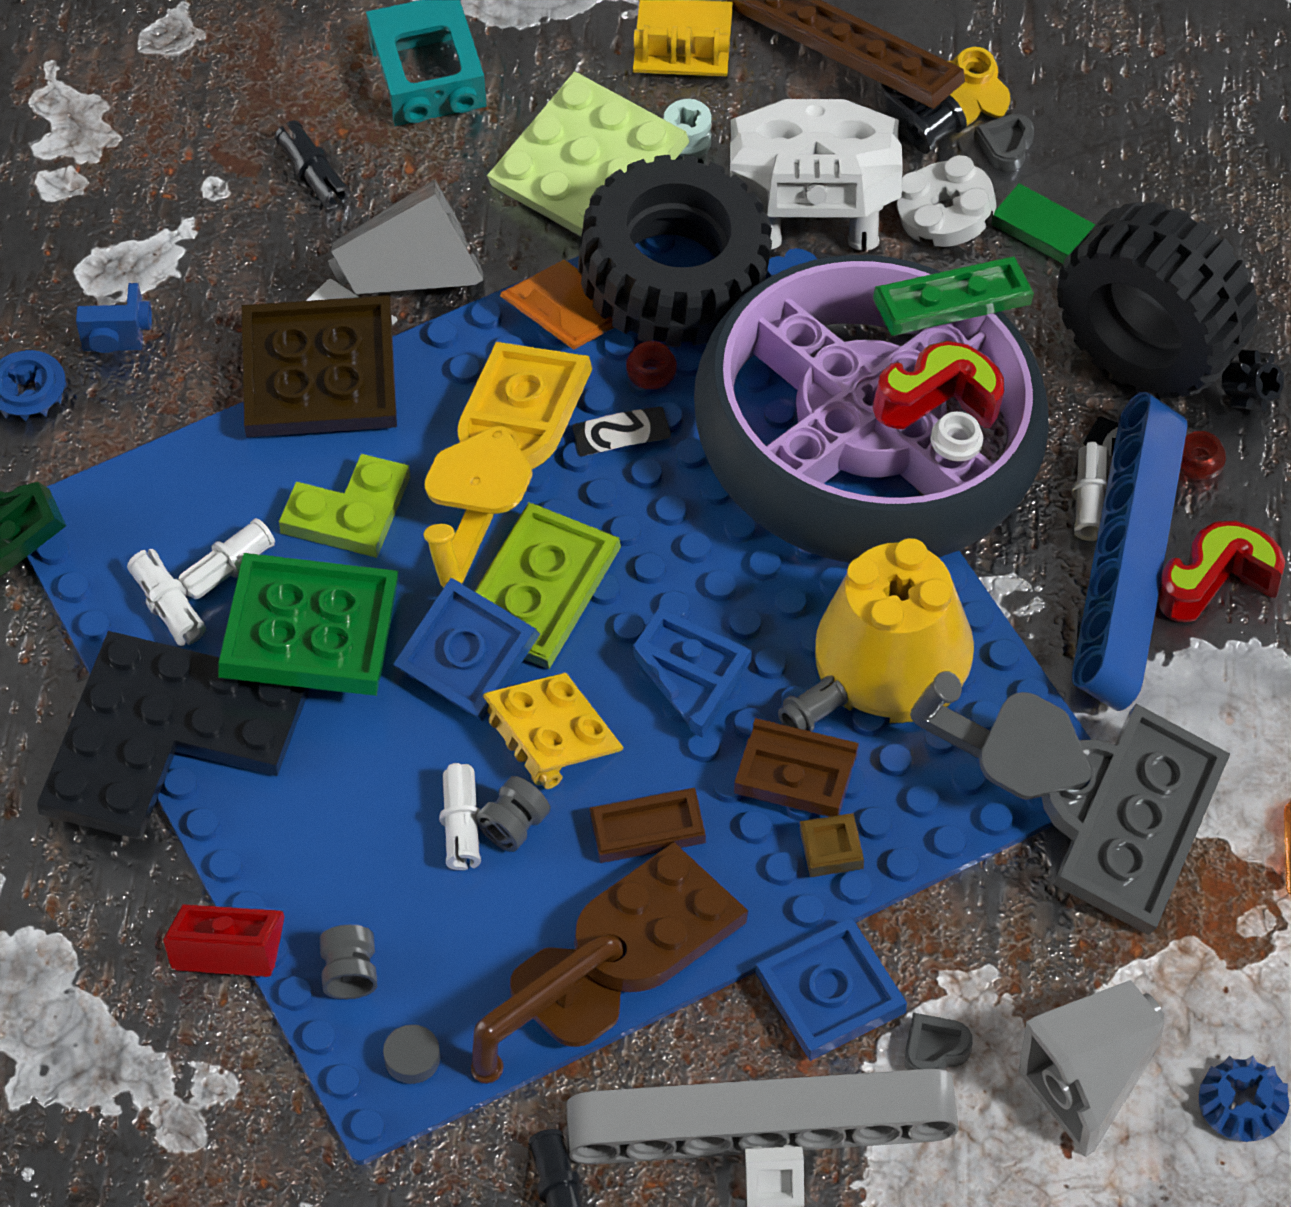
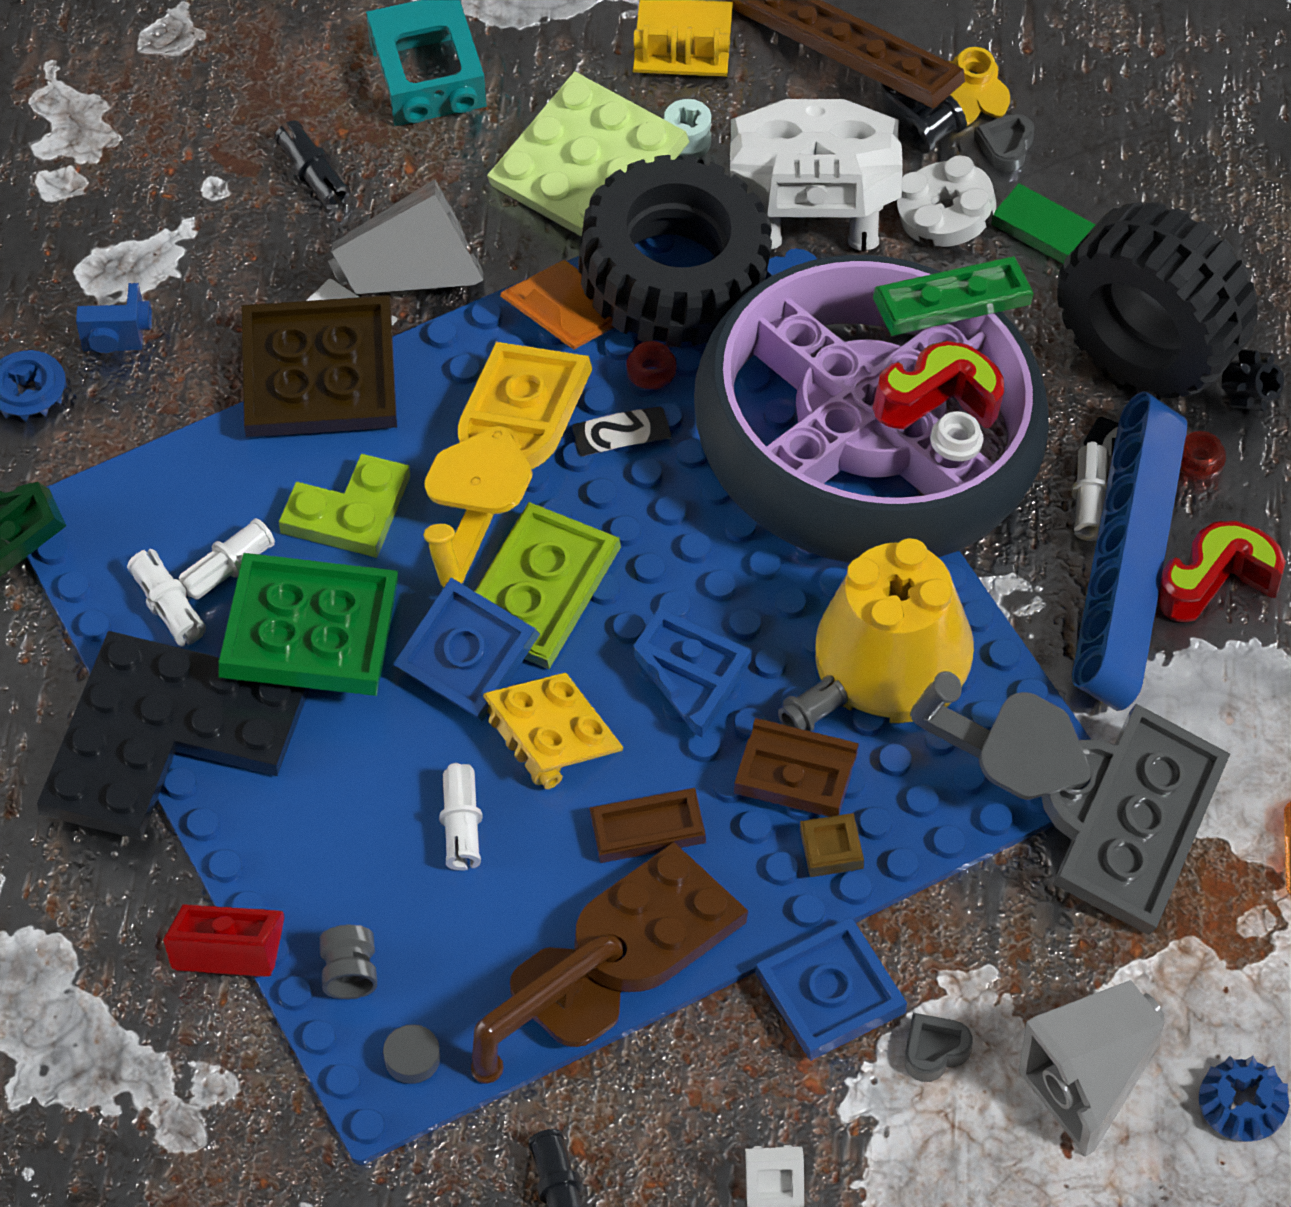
(513, 813): dark grey wheel -> none
(762, 1113): light grey beam -> none

